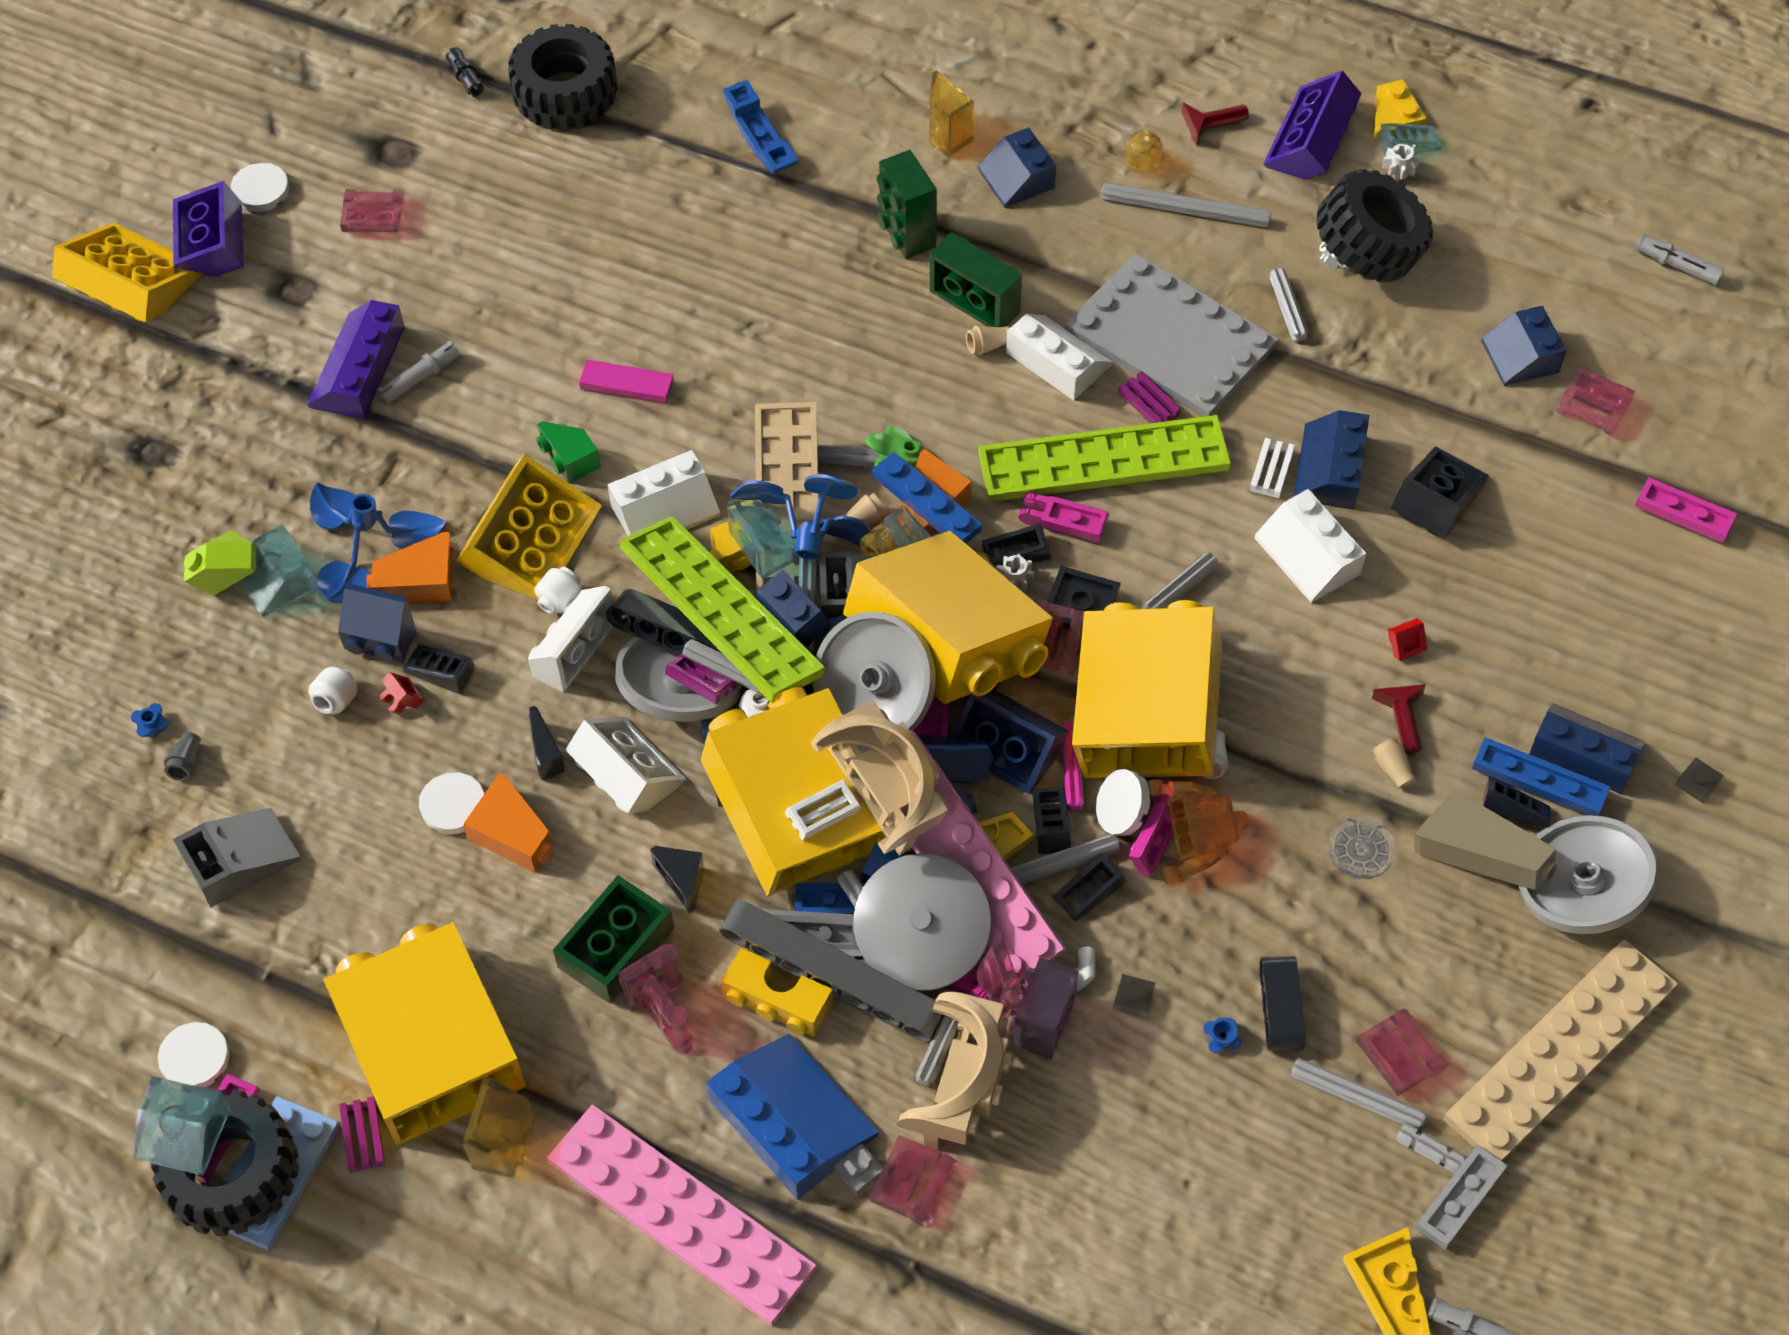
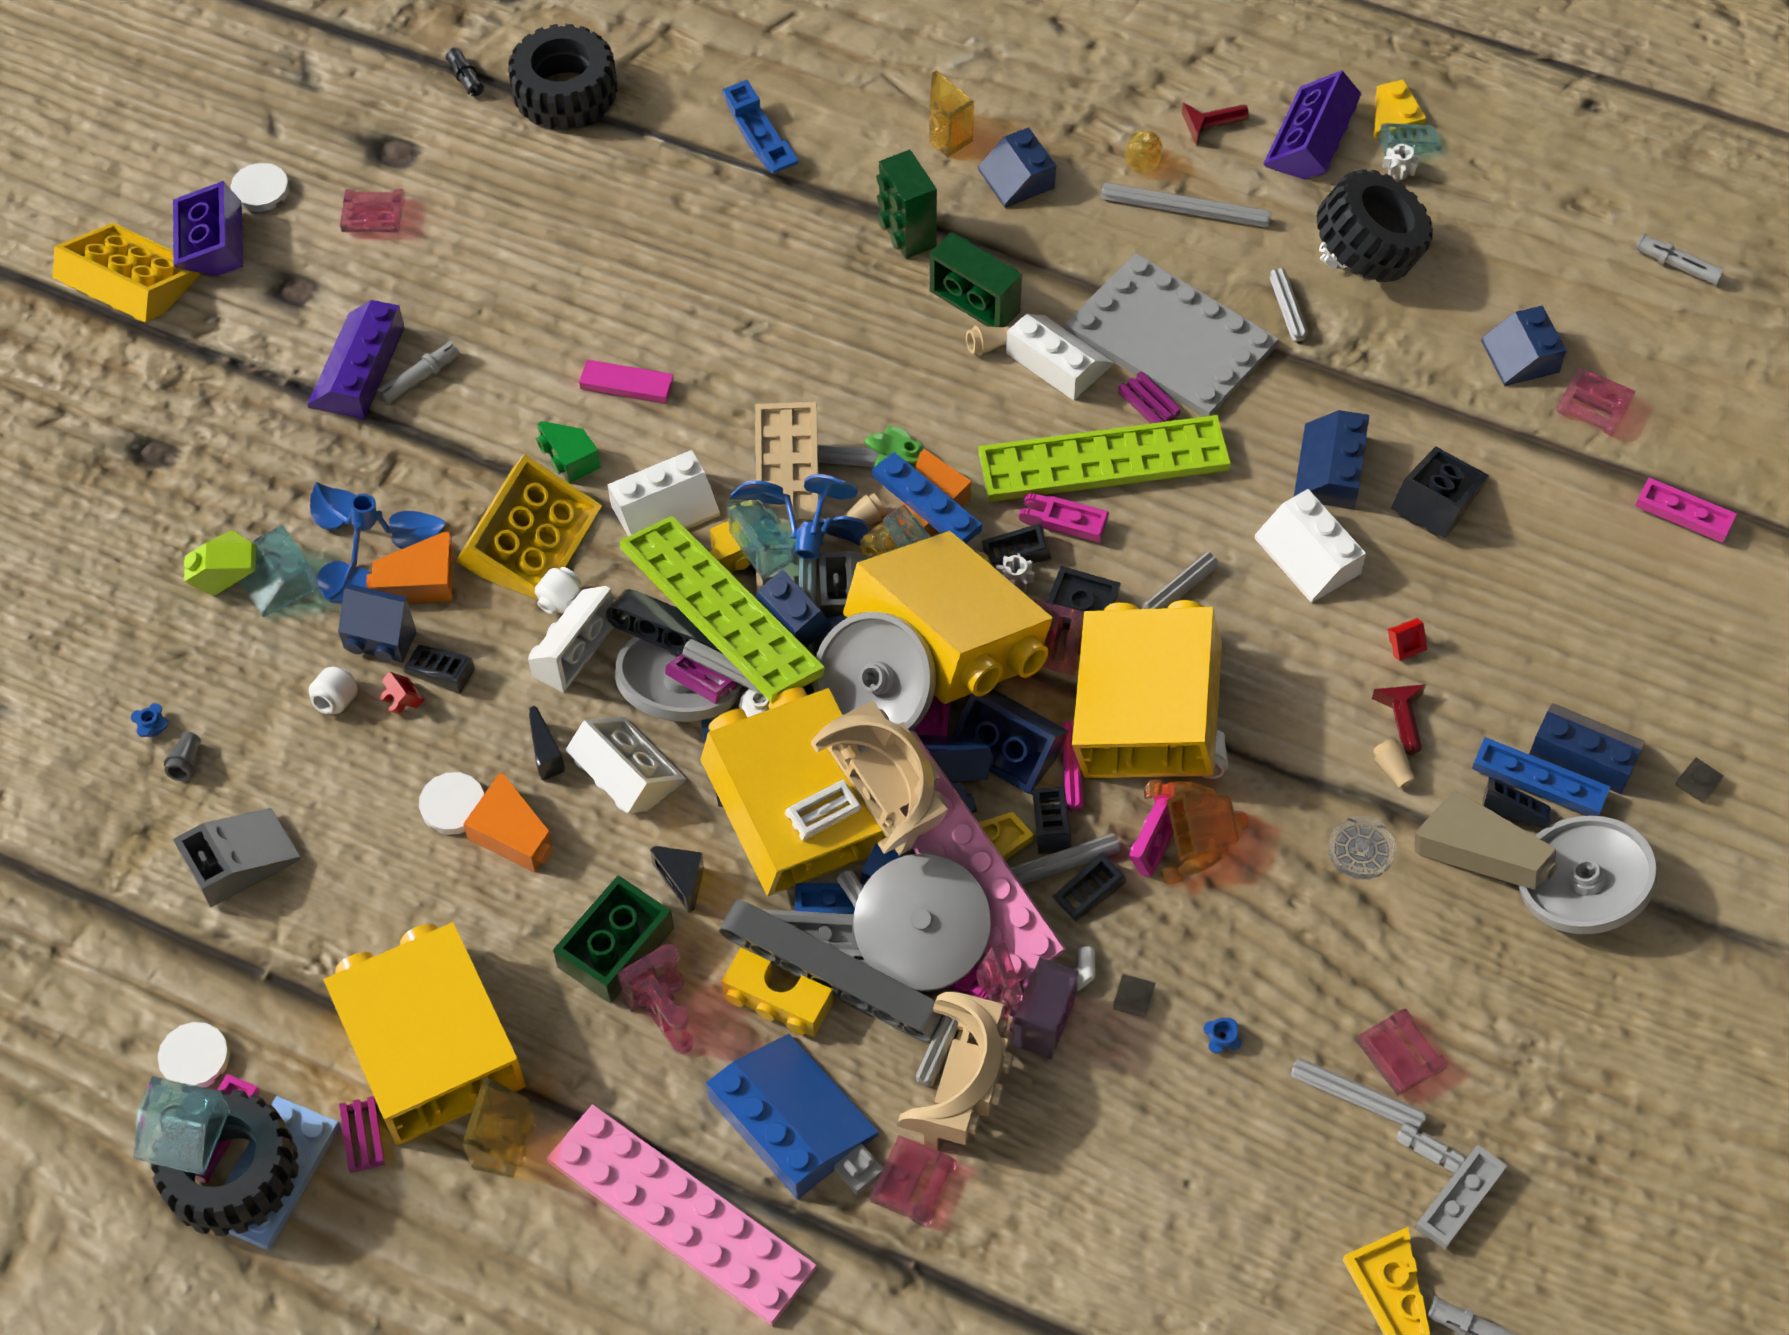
(1122, 802): white tile -> none
(1277, 449): white tile -> none
(1282, 1003): black beam -> none
(1560, 1051): tan plate -> none

